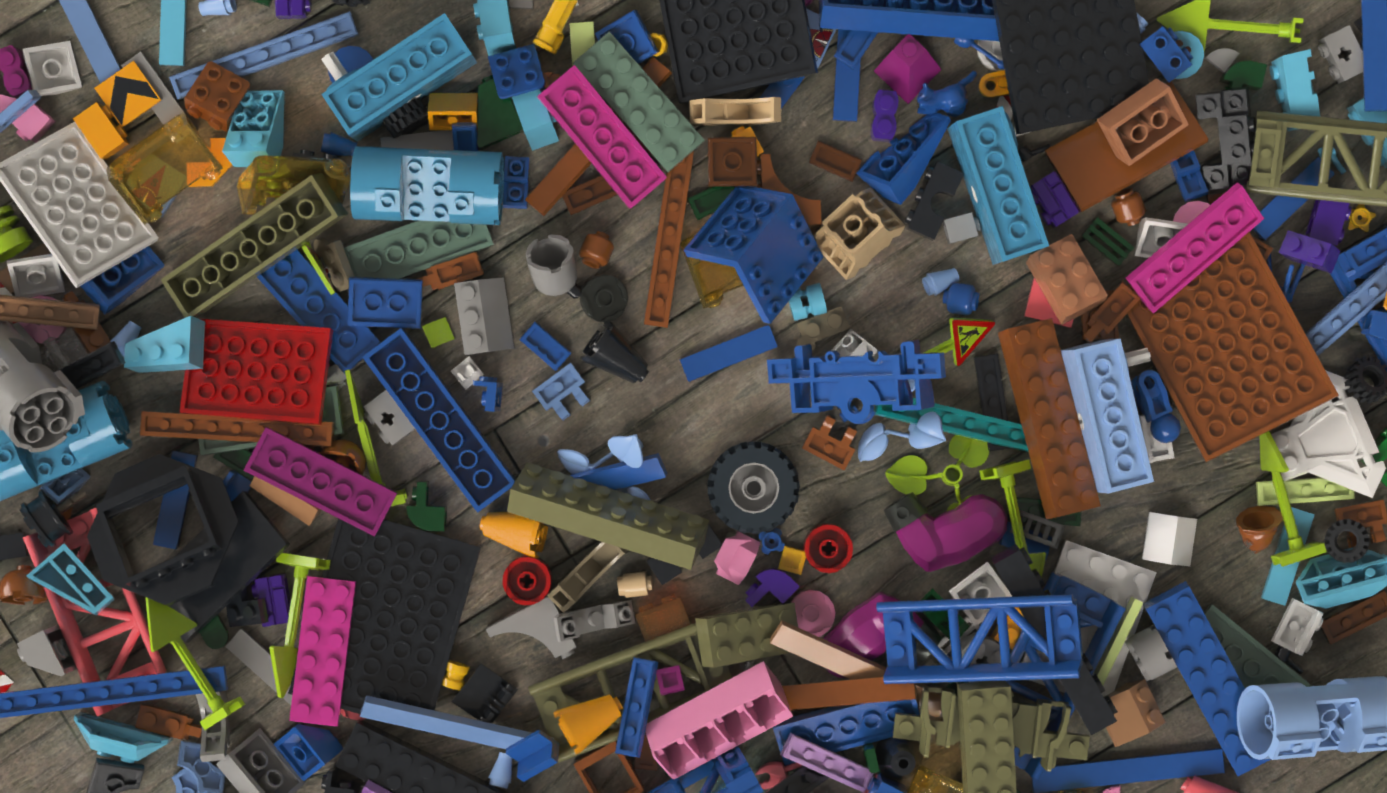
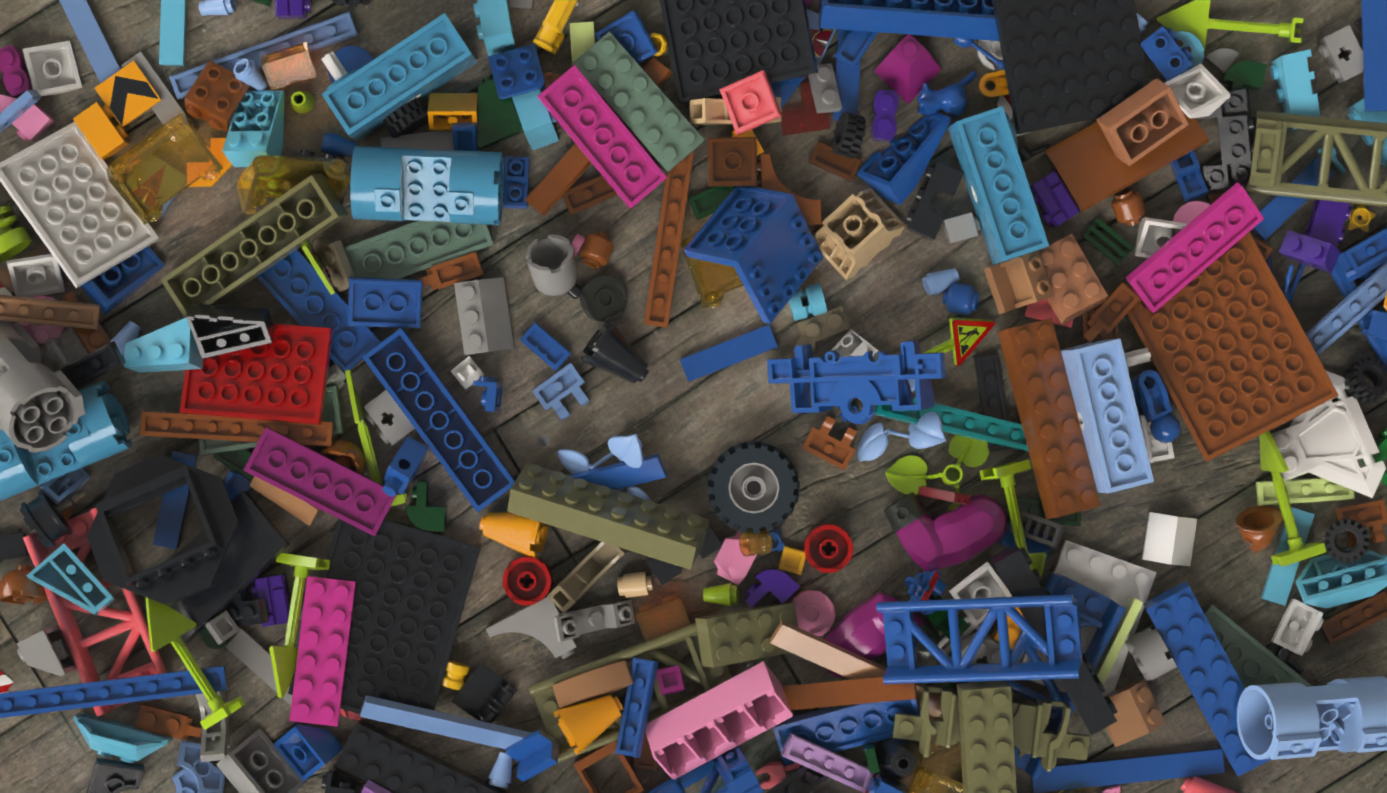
(222, 627): none -> light grey tile
(229, 328): none -> black wedge
(248, 72): none -> light blue cone
(289, 66): none -> clear orange brick
(307, 104): none -> lime cone
(400, 472): none -> blue torso
(438, 332): lime slope -> none
(577, 243): none -> bright pink tile
(593, 684): none -> medium nougat slope
(722, 594): none -> lime cone
(750, 102): none -> coral plate
(755, 543): none -> clear yellow wheel
(804, 119): none -> clear red plate
(825, 89): none -> light grey plate
(849, 135): none -> black tyre
(923, 585): none -> blue hips
(944, 495): none -> dark red tile
(1018, 282): none -> medium nougat panel
(1198, 92): none -> white slope

